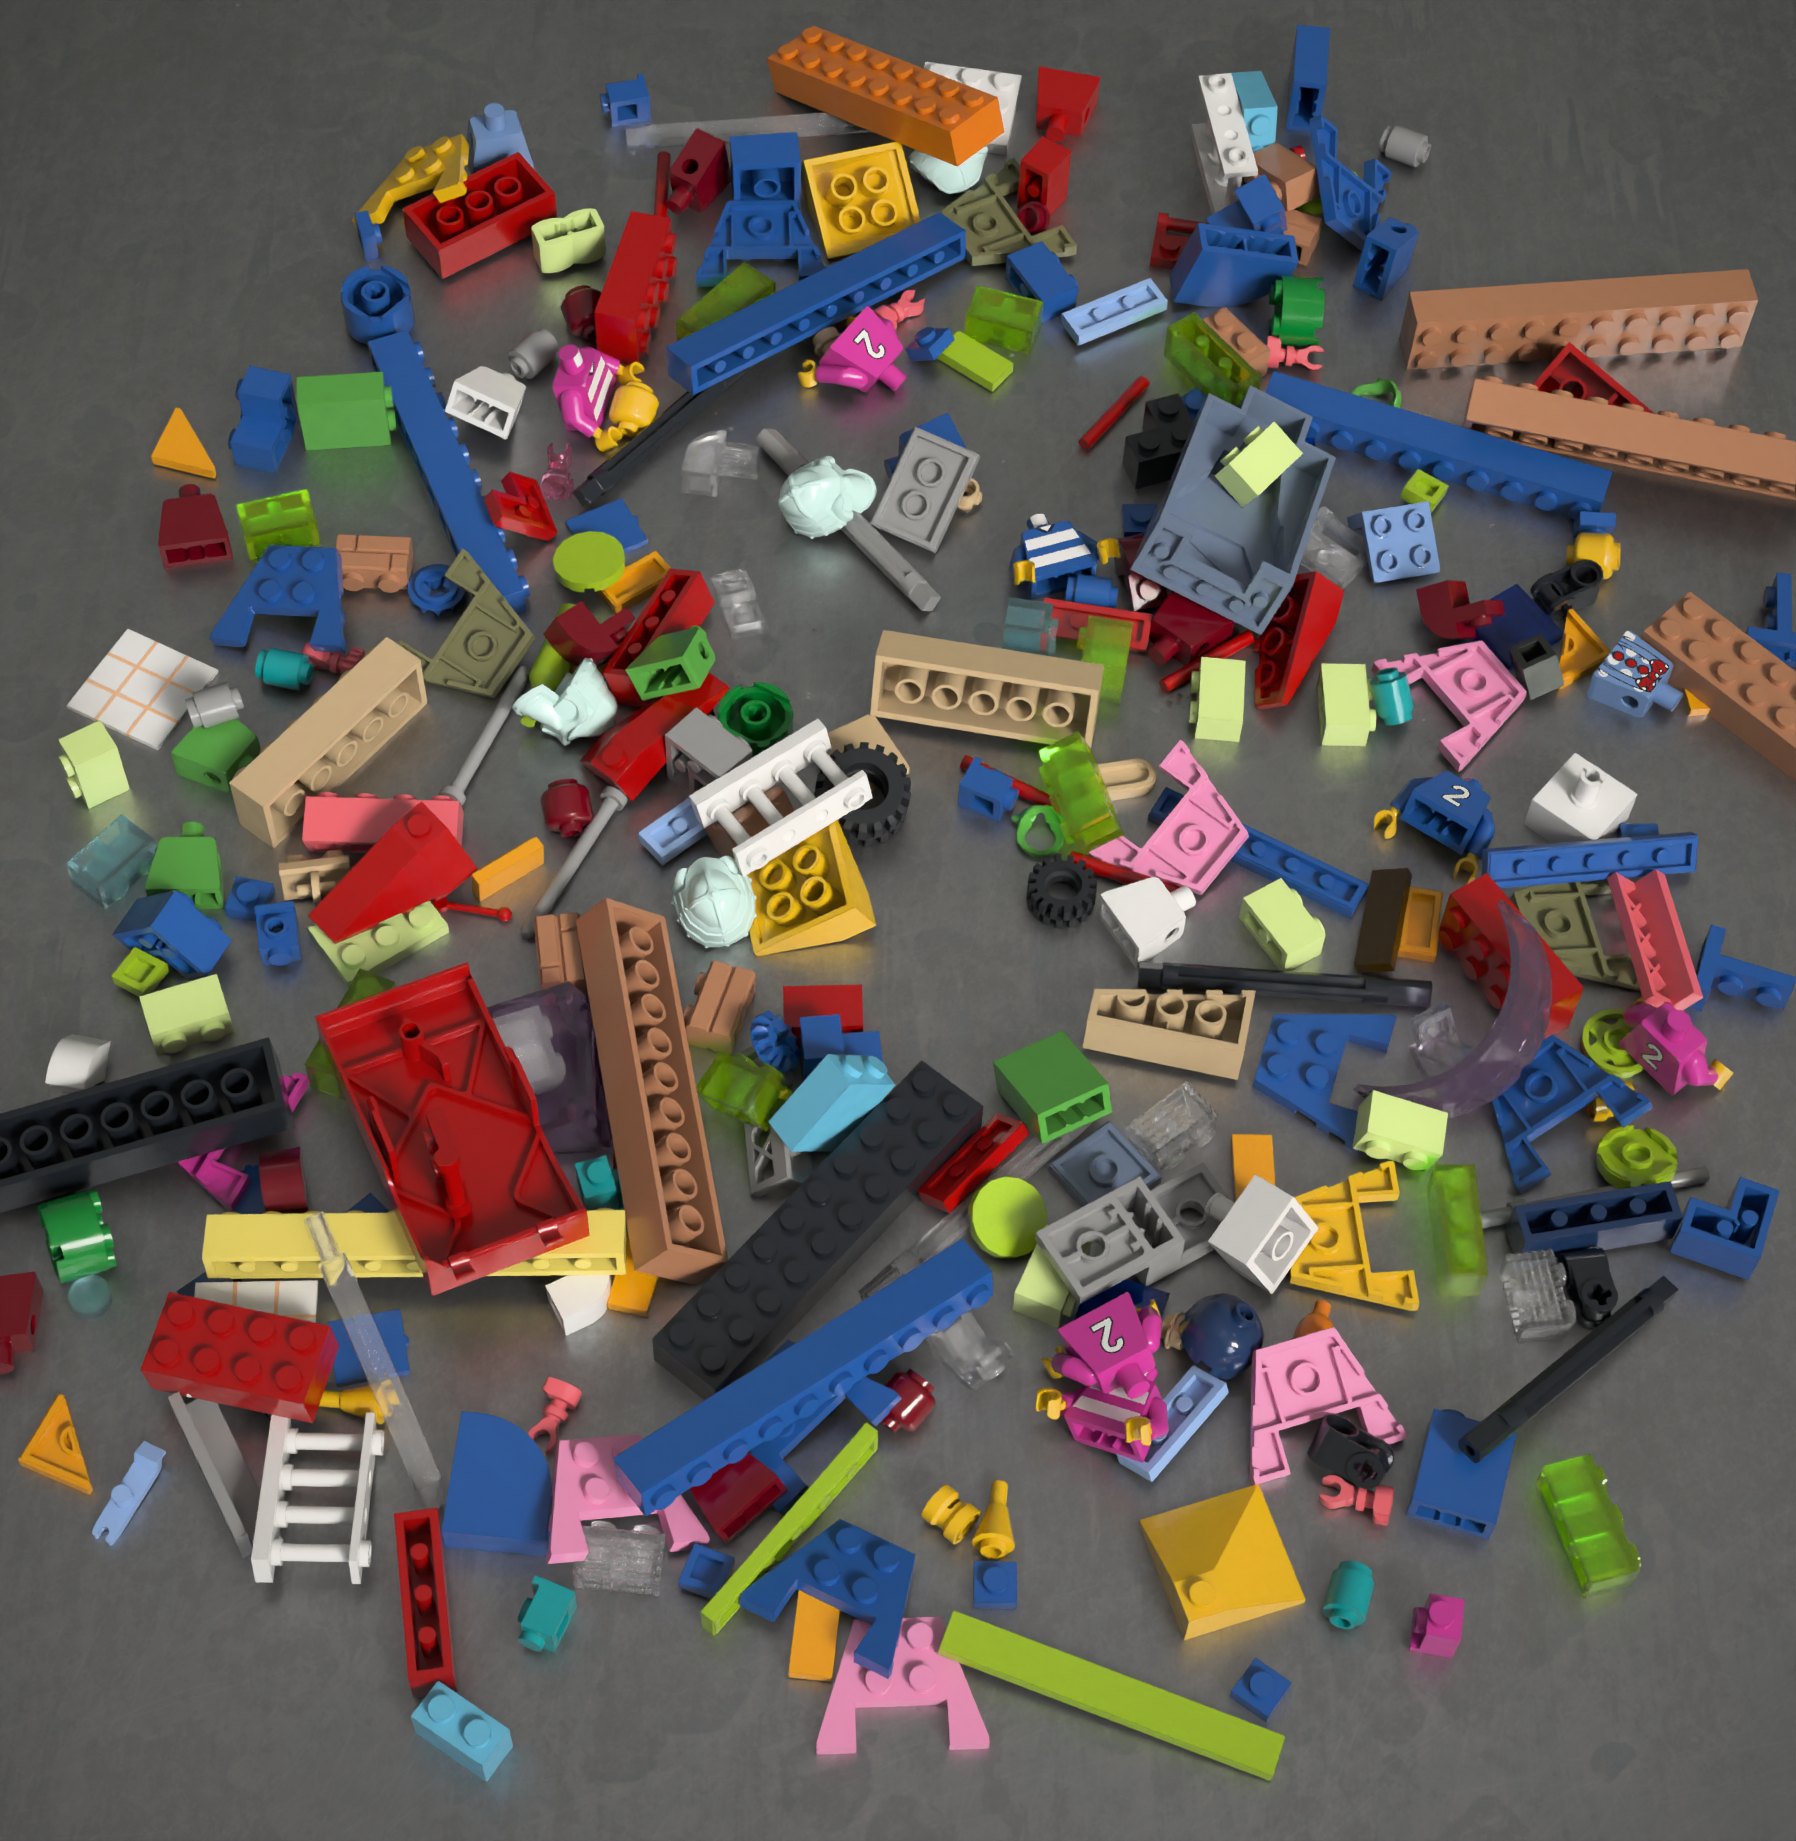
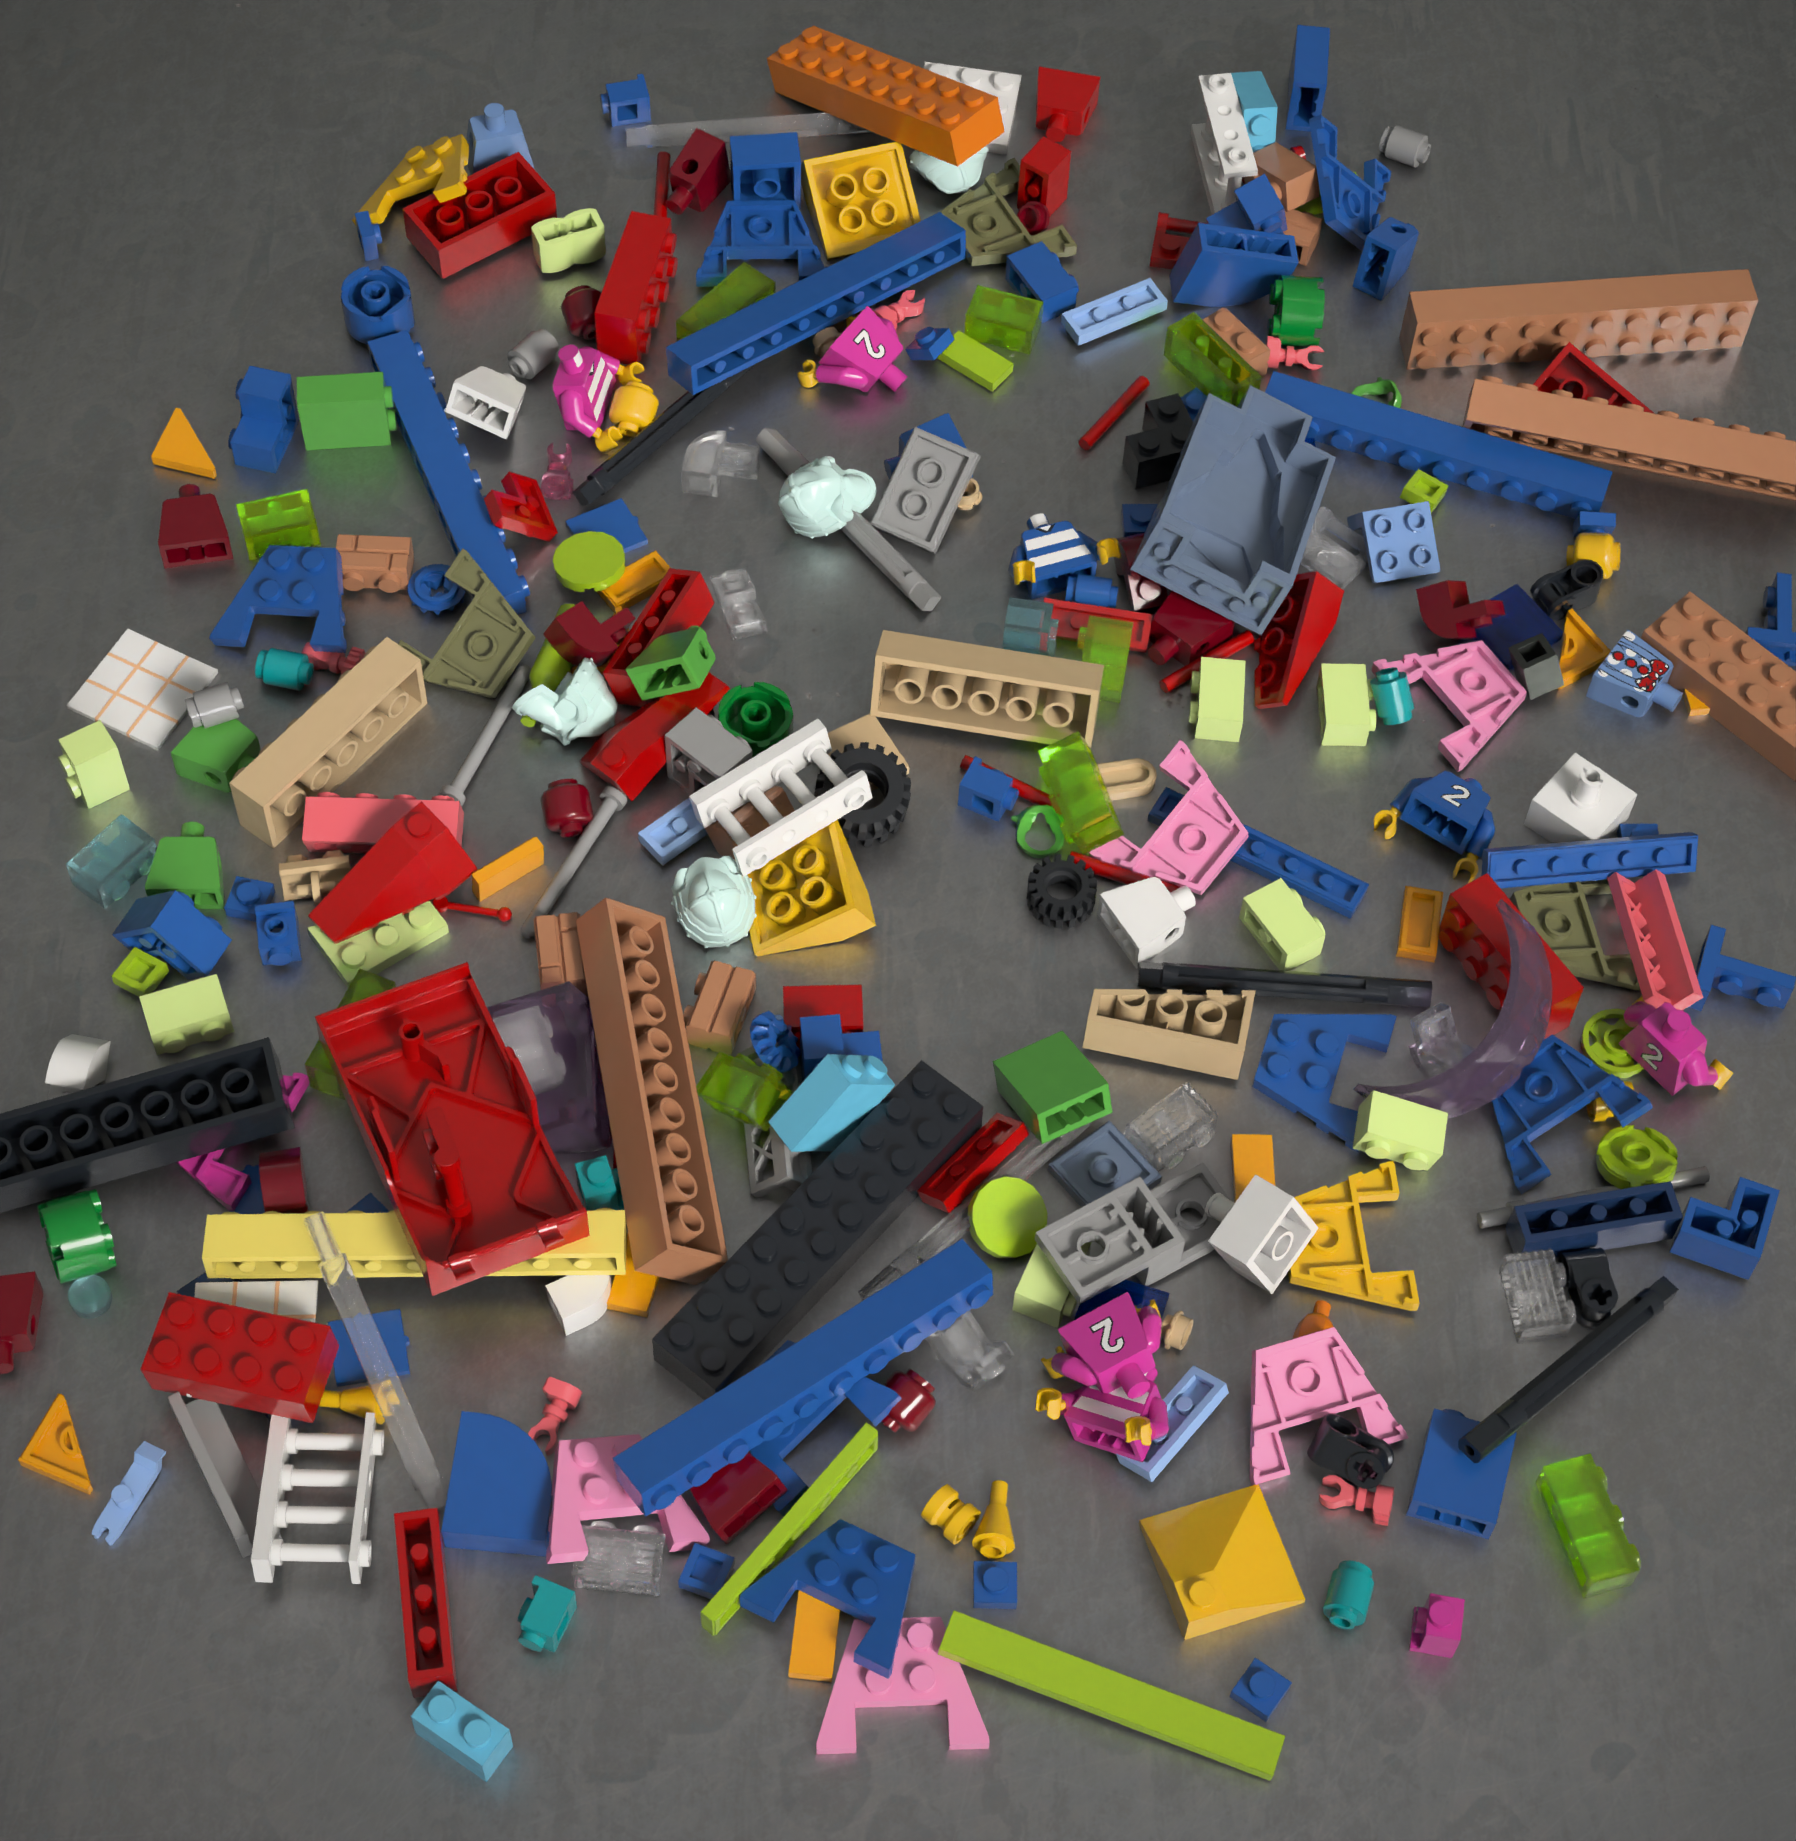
(1222, 1334): dark blue cylinder -> none
(1258, 464): yellowish green brick -> none
(1383, 920): dark brown tile -> none
(1457, 1230): clear neon green brick -> none

